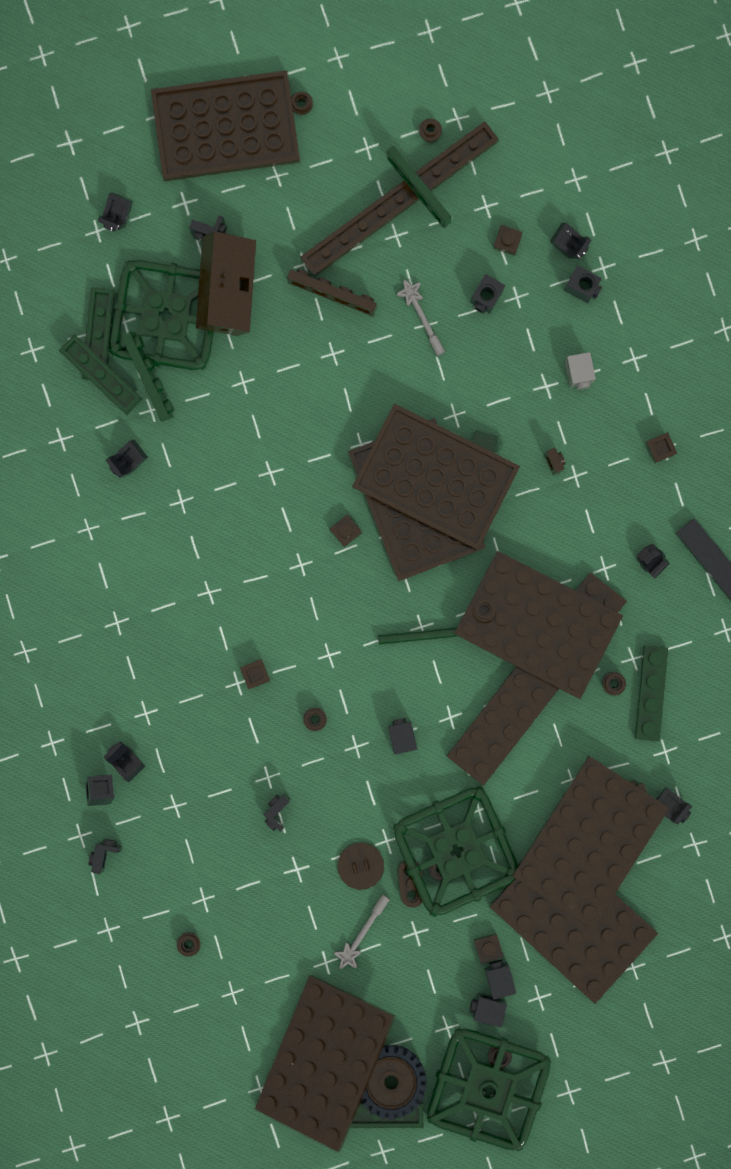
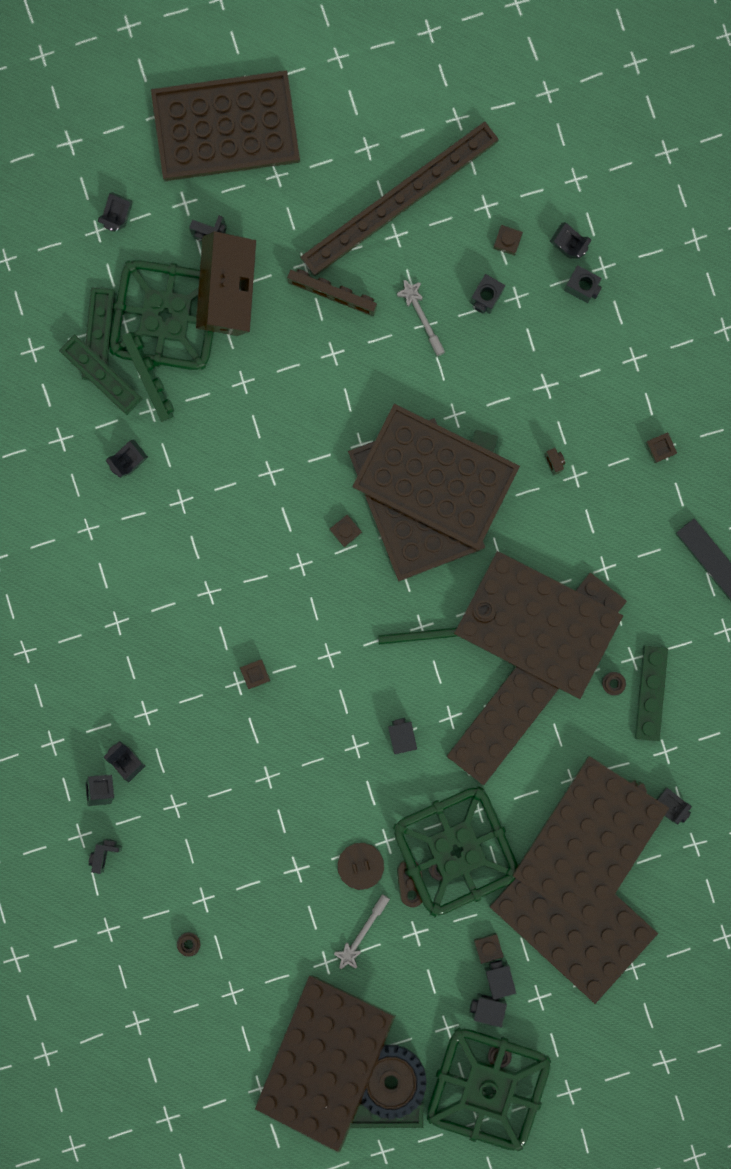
(276, 806): black bracket -> none
(302, 96): dark brown plate -> none
(307, 719): dark brown plate -> none
(418, 187): dark green tile -> none
(425, 135): dark brown plate -> none
(580, 370): light grey brick -> none
(652, 560): black piece -> none

